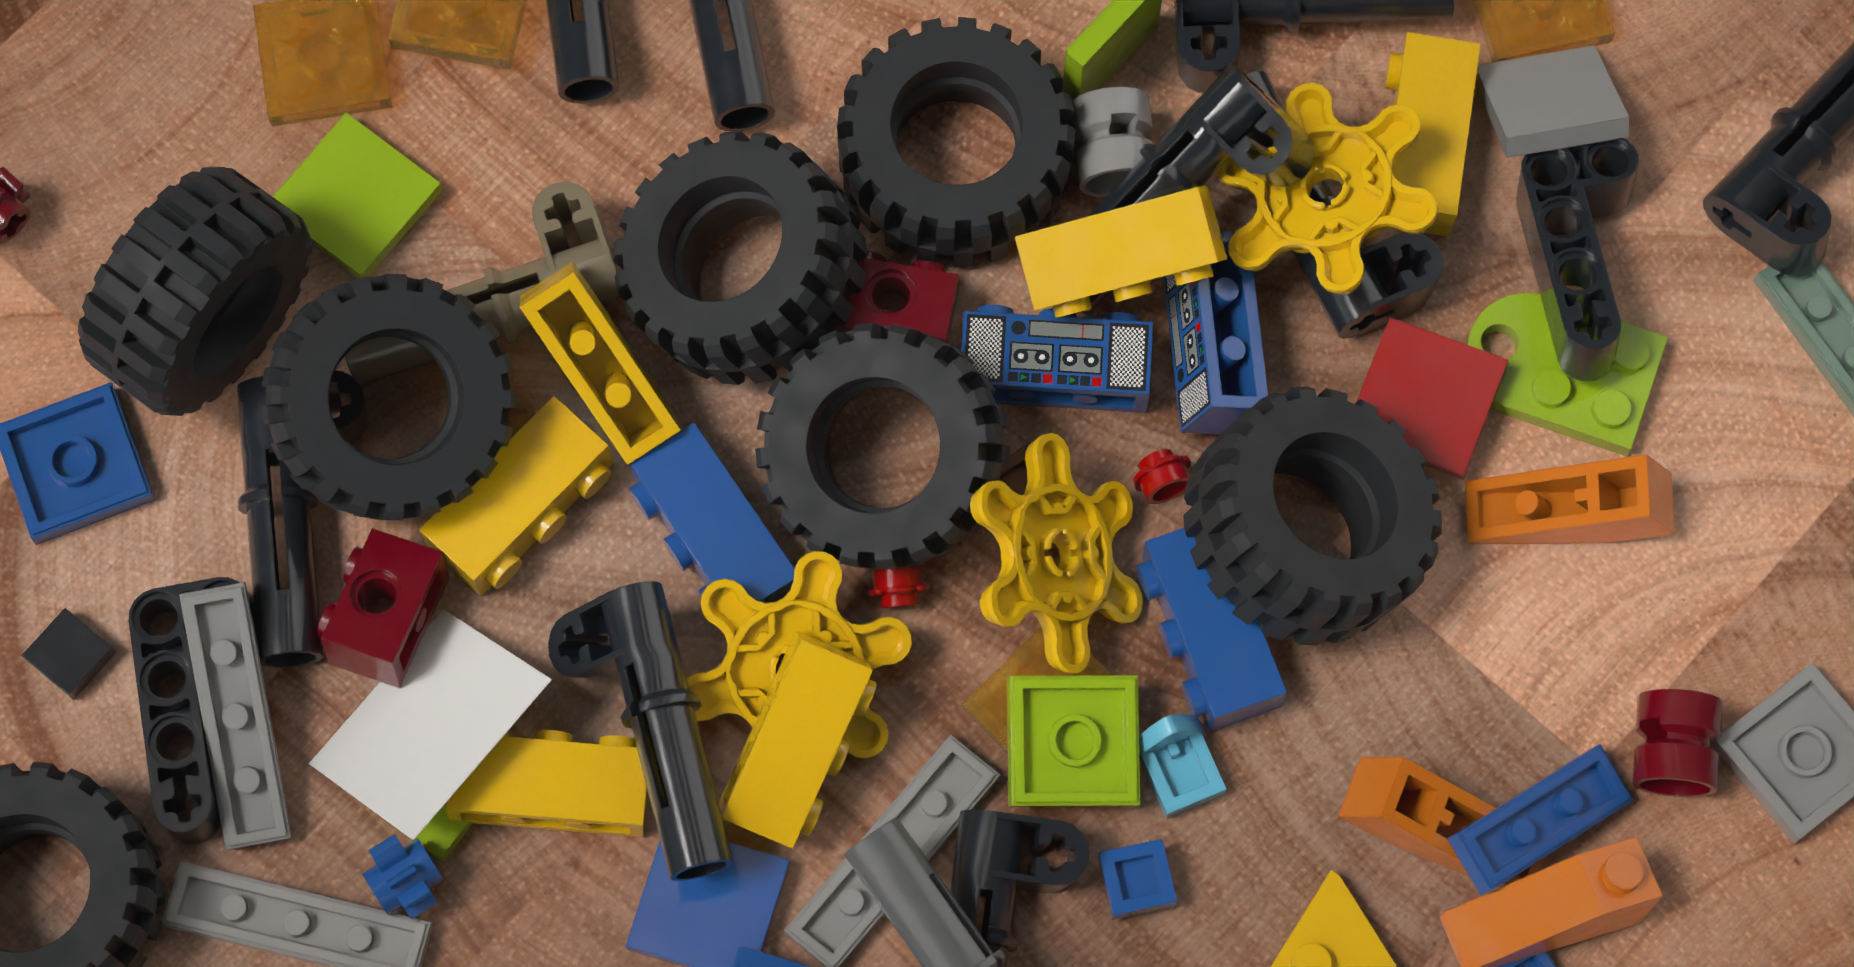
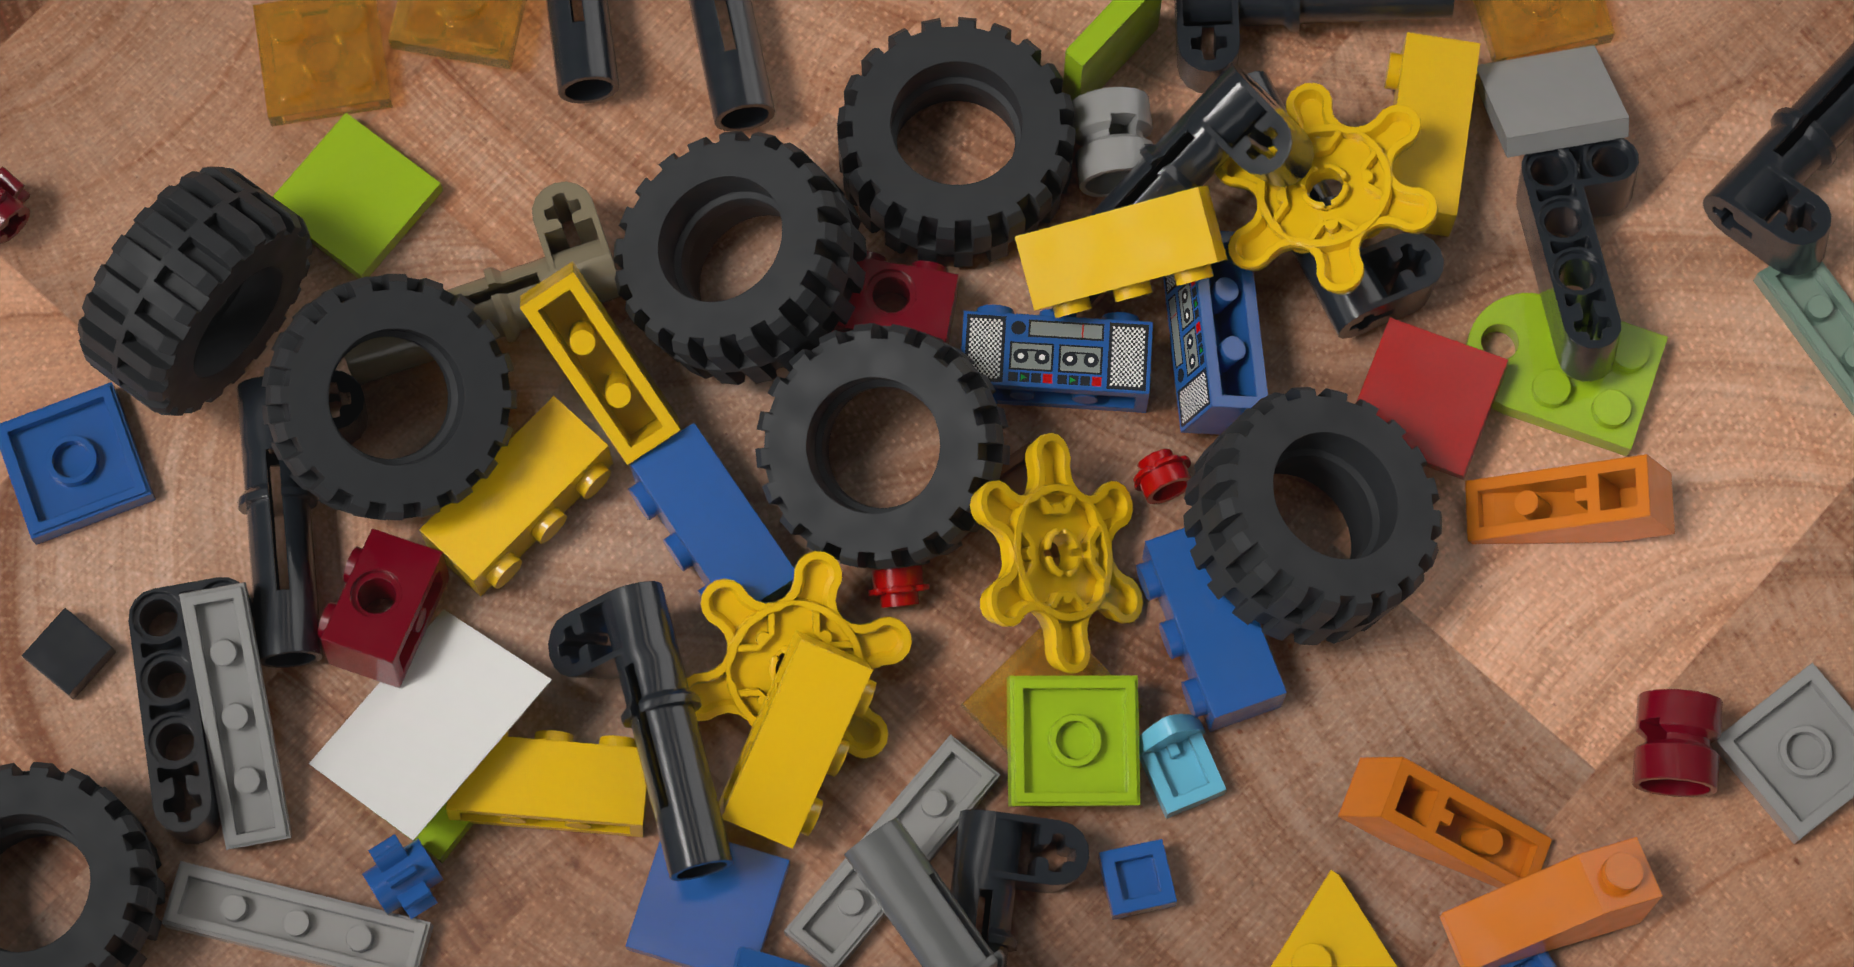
(1540, 819): blue tile -> none

